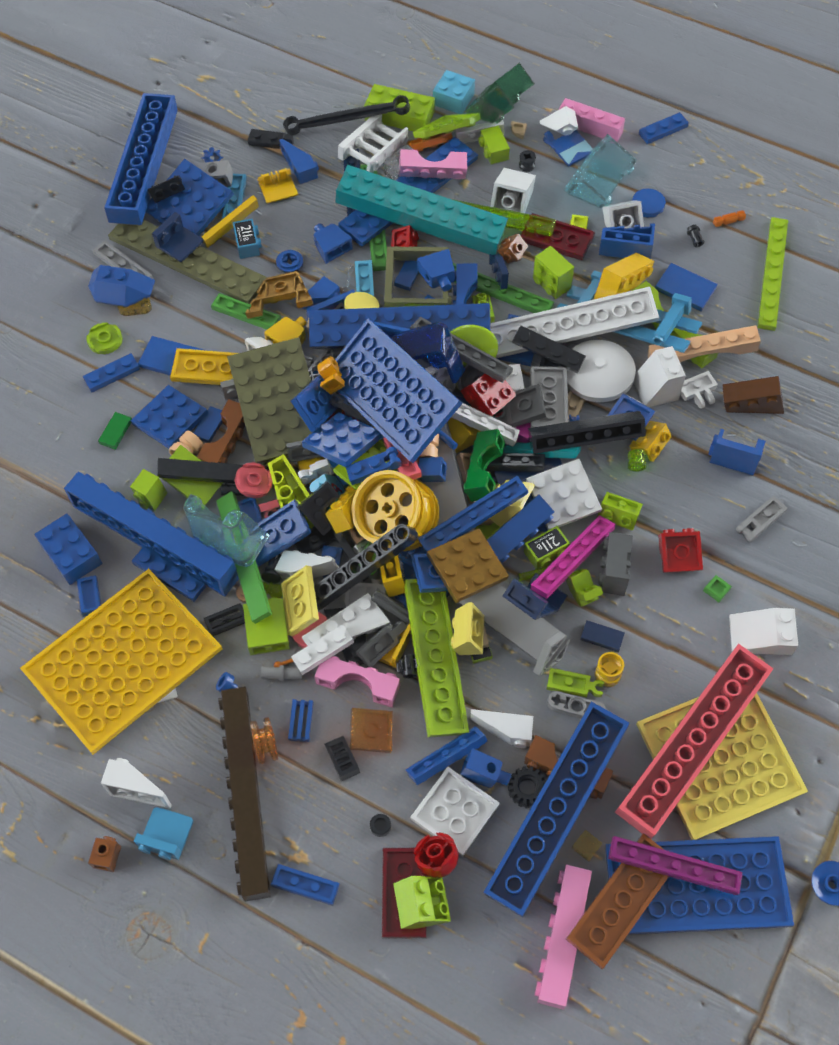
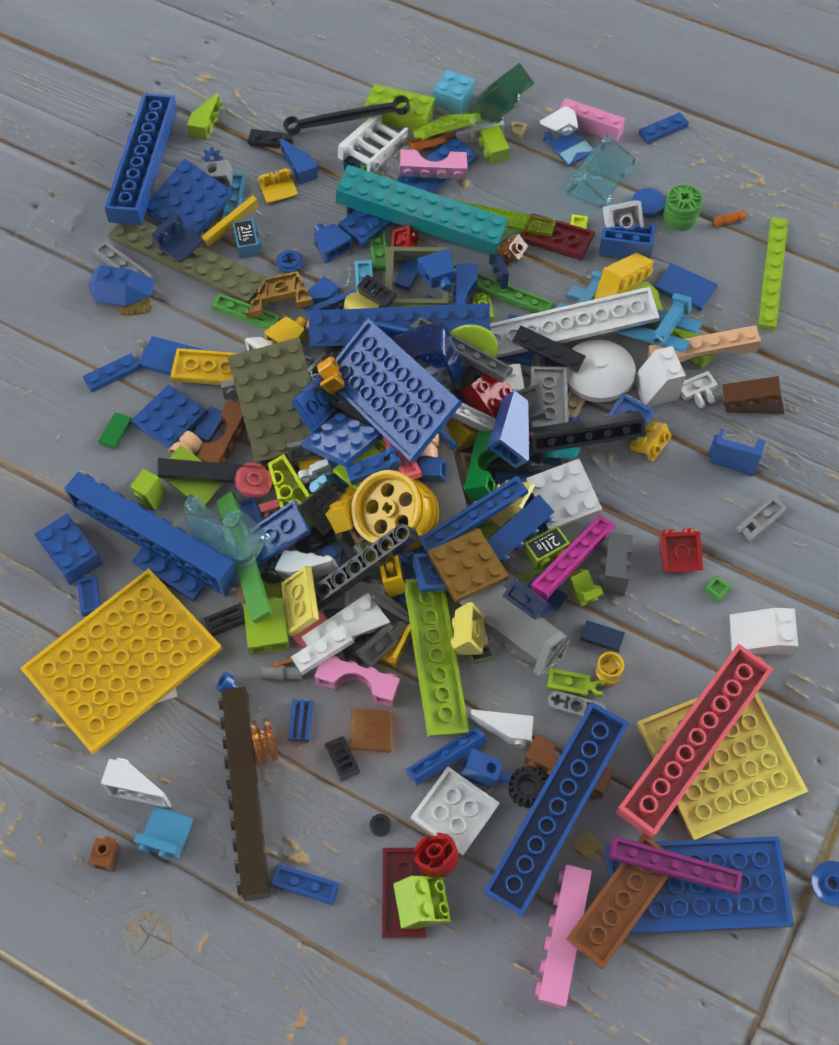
(104, 338): lime tile -> none
(166, 189): black hinge -> none
(203, 118): none -> lime slope
(226, 488): black pin -> none
(368, 284): none -> black slope
(407, 666): black gear -> none
(511, 430): none -> slope
(512, 190): white slope -> none
(527, 160): black wheel -> none
(553, 272): lime brick -> none
(620, 510): lime bracket -> none
(636, 460): clear neon green wheel -> none
(682, 207): none -> bright green wheel
(693, 232): black pin -> none

